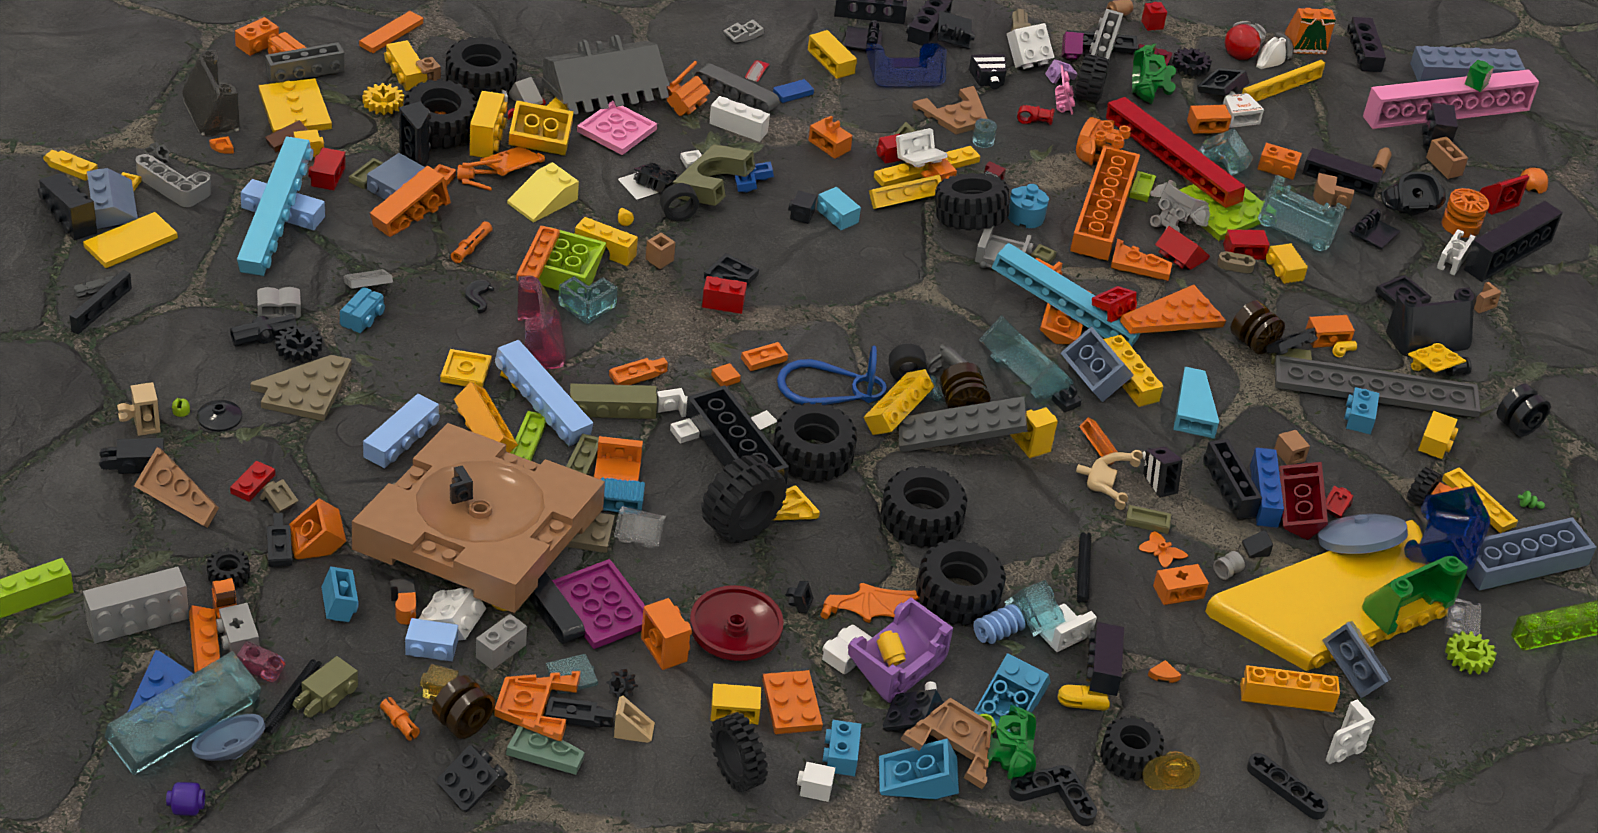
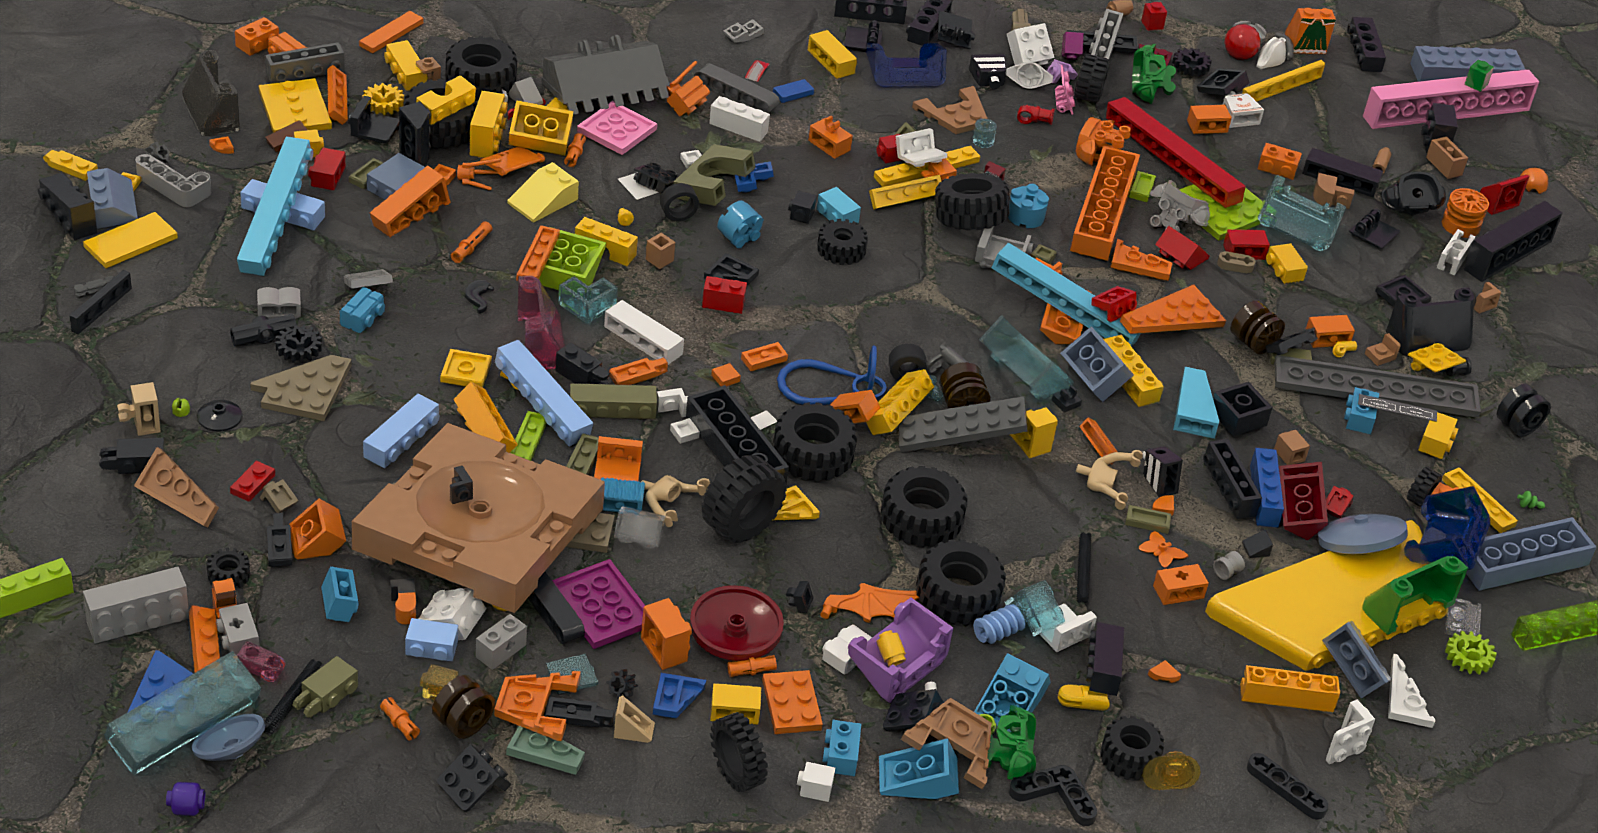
(337, 95): none -> orange plate
(371, 125): none -> black bracket
(457, 96): none -> yellow arch
(575, 150): none -> orange pin
(580, 366): none -> black hinge
(643, 332): none -> white brick
(669, 489): none -> tan piece
(676, 694): none -> blue wing
(740, 224): none -> dark azure brick
(752, 666): none -> orange pin
(842, 241): none -> black tyre
(857, 405): none -> orange brick
(1029, 75): none -> white hat
(1164, 504): none -> orange tile
(1229, 149): clear light blue brick -> none
(1241, 408): none -> black brick
(1384, 351): none -> medium nougat bracket
(1397, 407): none -> dark grey sticker
(1404, 697): none -> white wing

